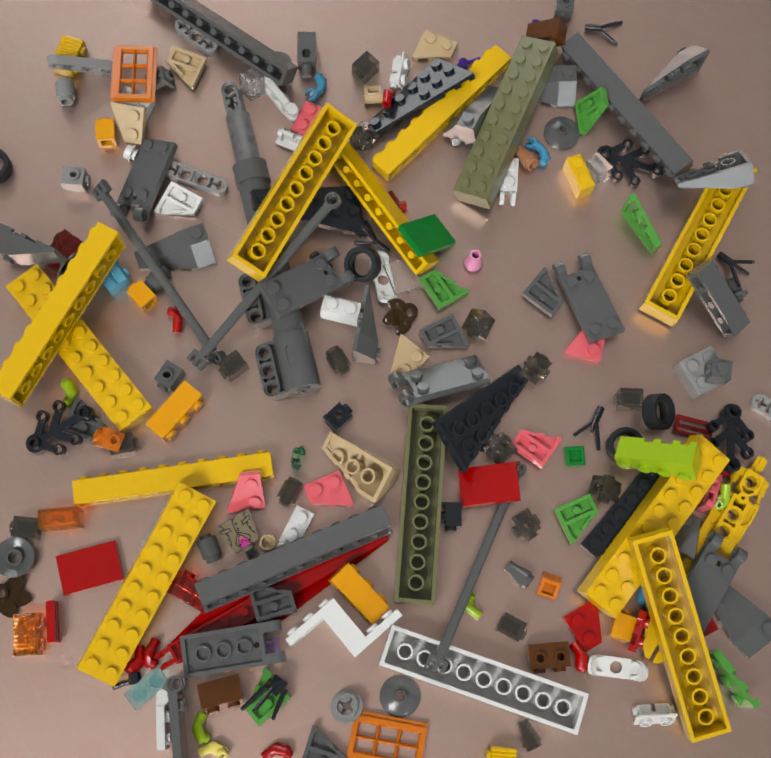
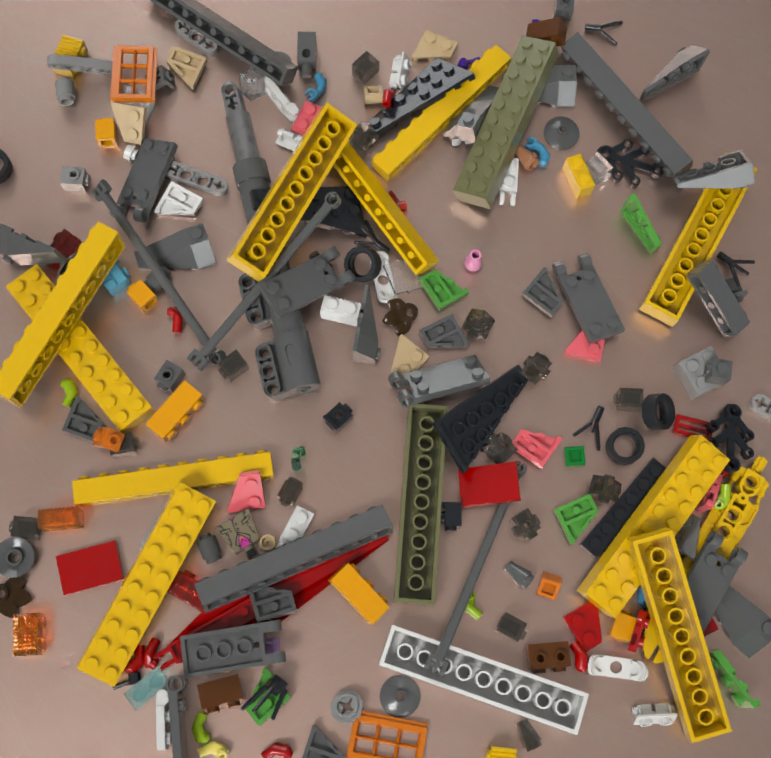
(52, 621): red tile -> none
(56, 429): black plant -> none
(329, 491): coral wing -> none
(338, 360): clear smoke brick -> none
(342, 626): white bracket -> none
(366, 471): tan wedge -> none
(426, 235): green tile -> none
(590, 109): bright green wing -> none
(659, 457): lime wedge -> none

